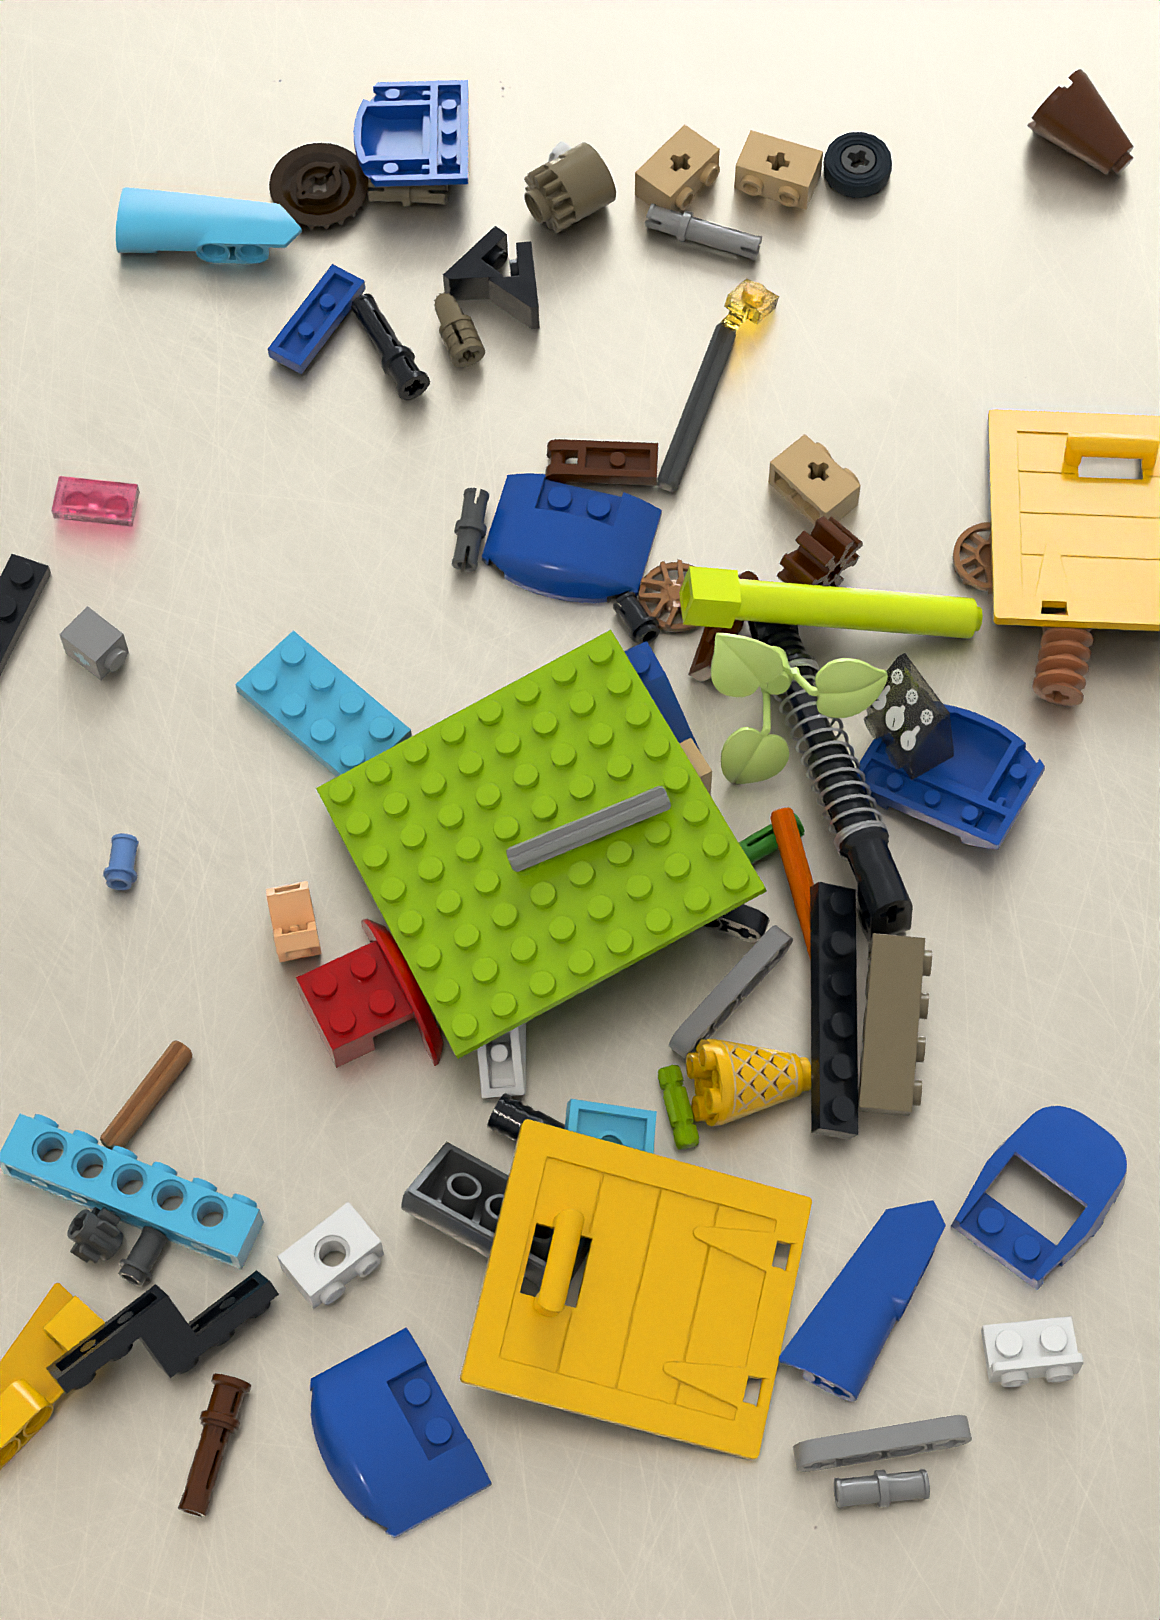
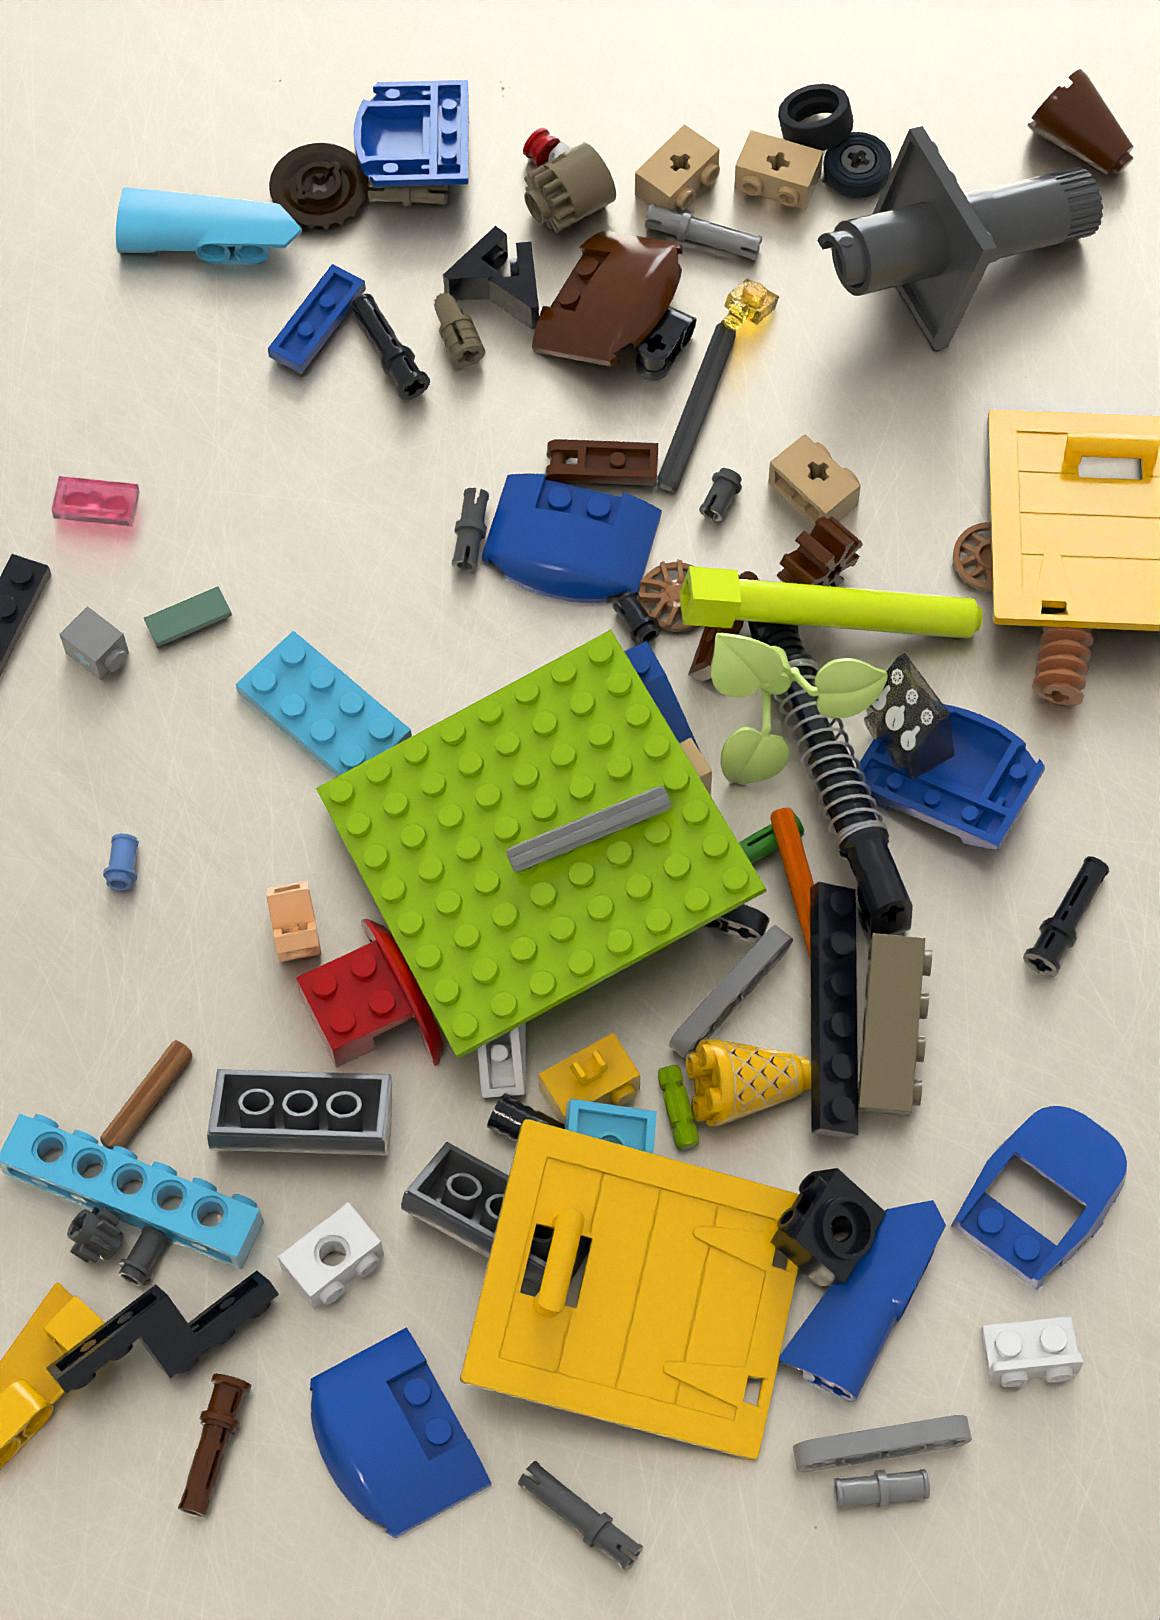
(187, 616): none -> sand green piece
(301, 1112): none -> dark grey brick
(540, 146): none -> red bush
(580, 1515): none -> dark grey pin
(593, 1074): none -> yellow brick
(610, 298): none -> reddish brown slope
(664, 344): none -> black piece
(725, 485): none -> dark grey pin
(805, 1229): none -> black brick
(816, 100): none -> black tyre
(940, 240): none -> dark grey piece
(1059, 931): none -> black pin

